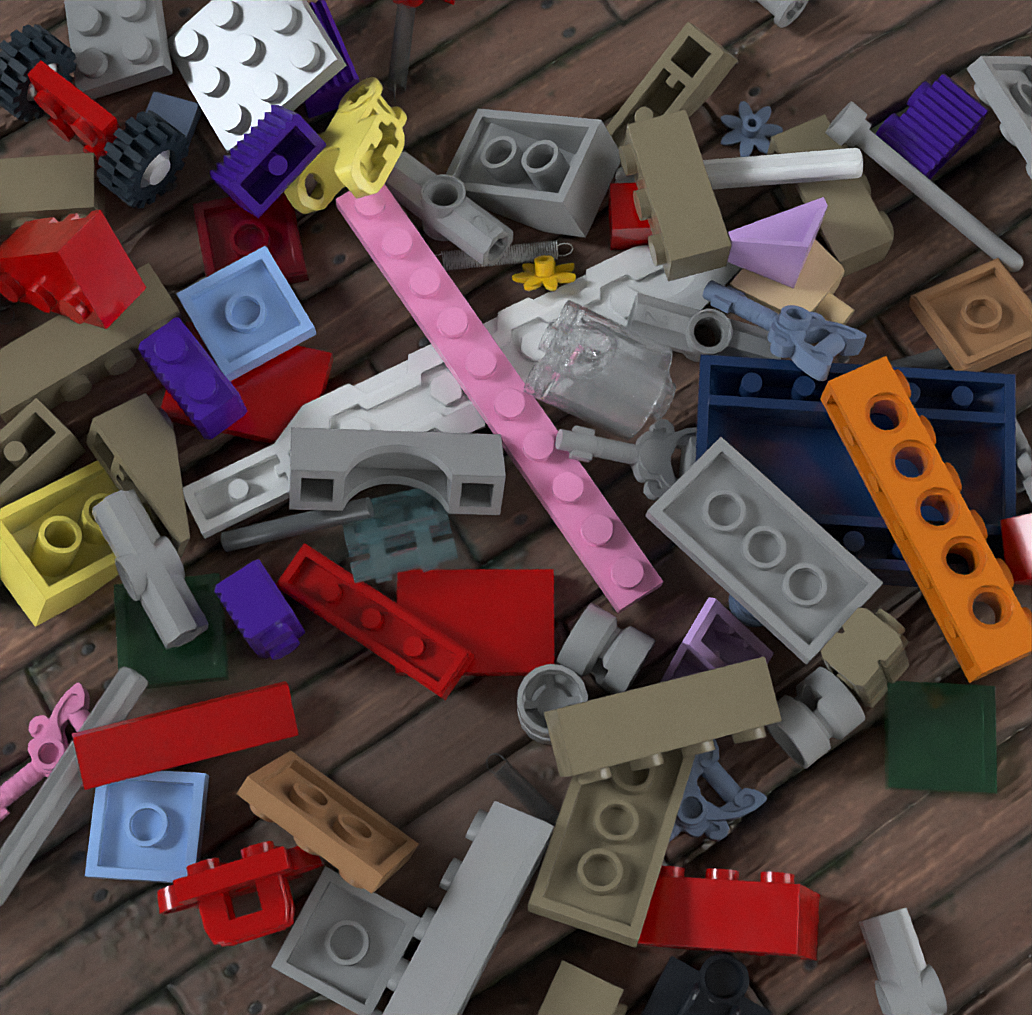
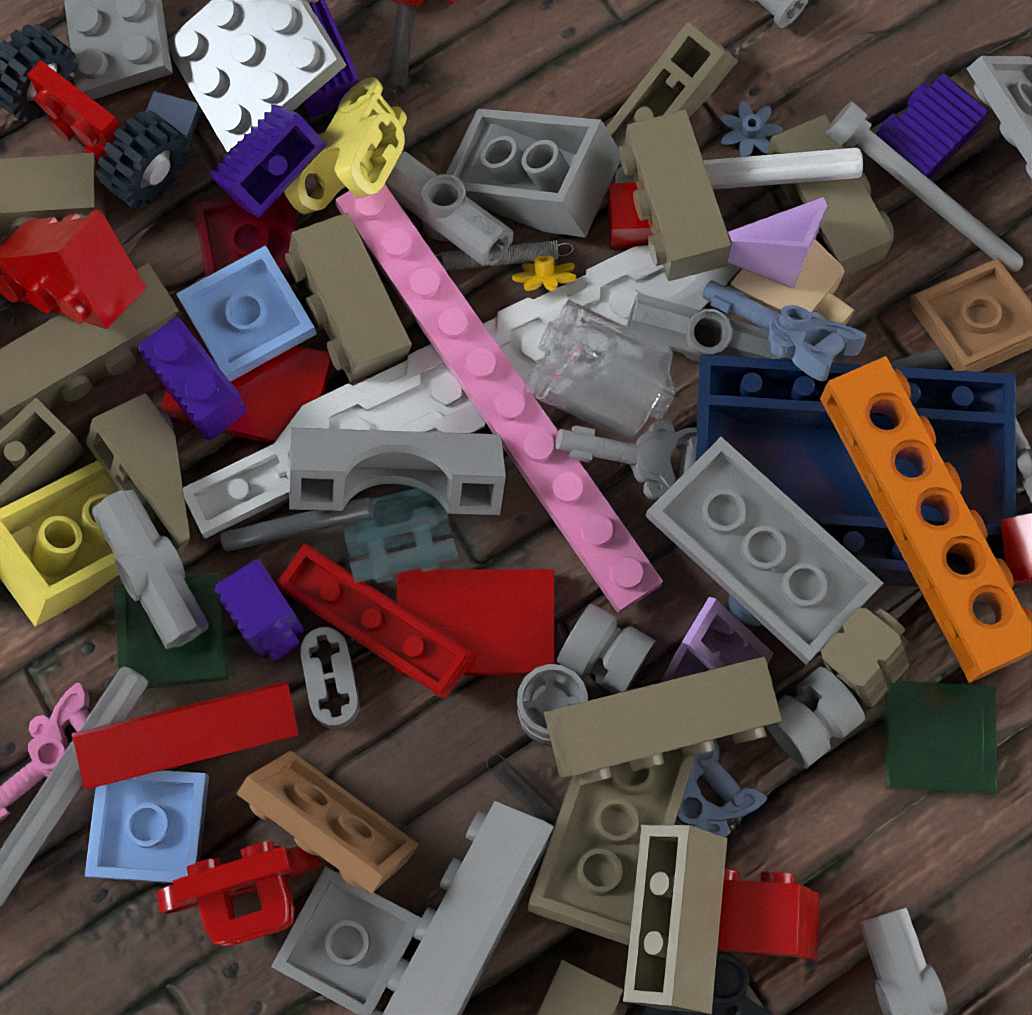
(317, 680): none -> light grey beam
(347, 298): none -> dark tan brick
(675, 918): none -> dark tan brick

